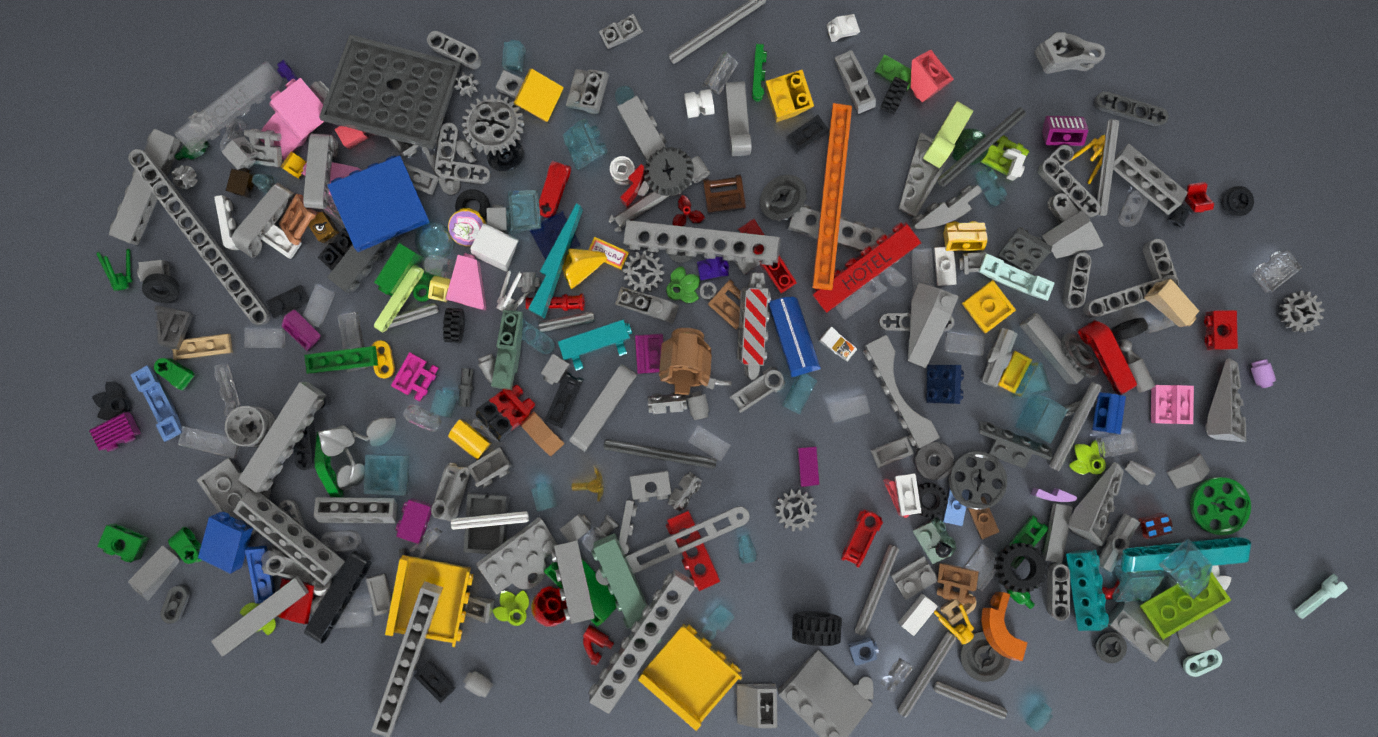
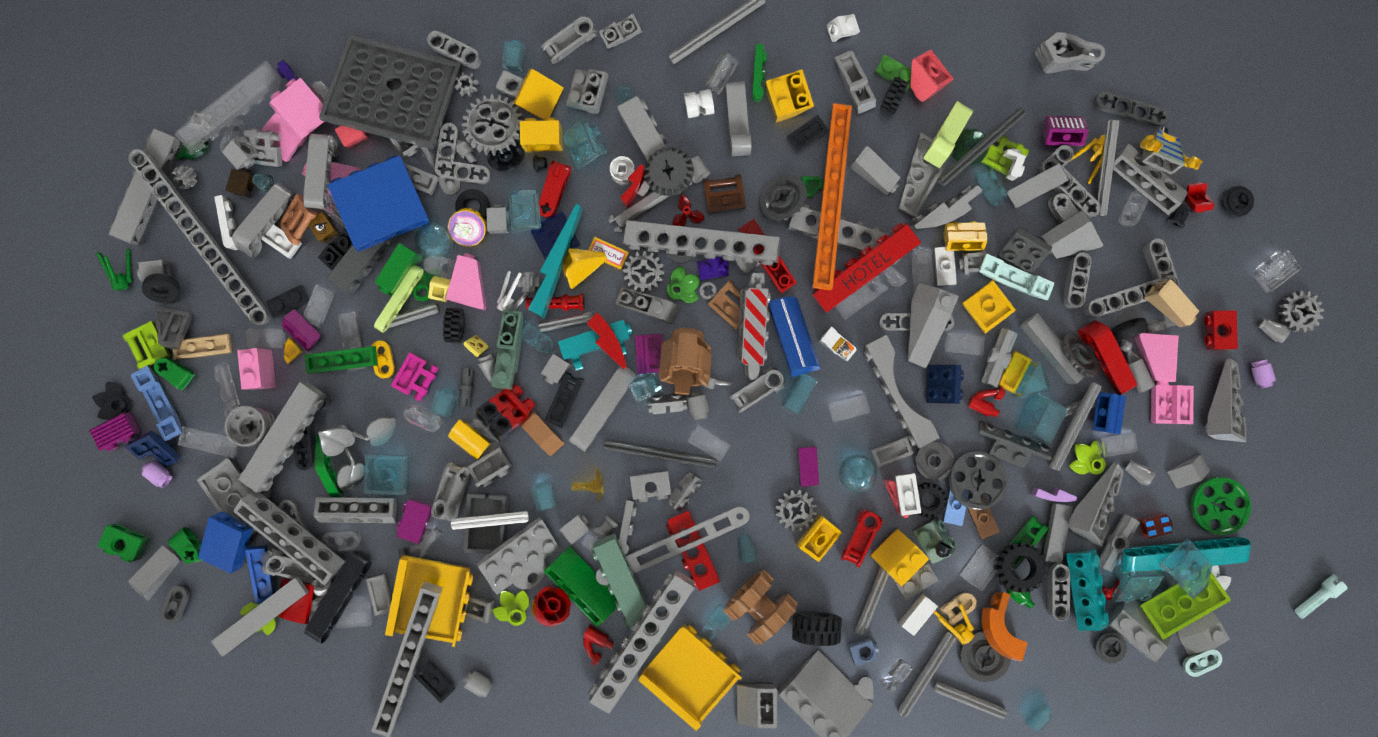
(148, 338): none -> lime plate
(152, 444): none -> dark blue plate
(156, 474): none -> lavender brick
(256, 369): none -> bright pink brick
(291, 350): none -> yellow tile
(294, 164): yellow plate -> none
(476, 346): none -> light yellow slope
(494, 247): white slope -> none
(539, 162): none -> black piece
(541, 135): none -> yellow brick
(569, 39): none -> light grey piece
(573, 581): light grey brick -> none
(607, 340): none -> red slope
(645, 387): none -> clear light blue brick
(768, 614): none -> medium nougat piece
(813, 184): none -> green tile
(818, 538): none -> yellow slope
(857, 473): none -> clear light blue cylinder
(876, 171): none -> light grey slope
(899, 557): none -> yellow slope
(958, 577): medium nougat plate -> none
(978, 404): none -> red plant
(1037, 185): none -> light grey tile
(1159, 356): none -> bright pink slope
(1166, 153): none -> torso
(1274, 330): none -> light grey cone

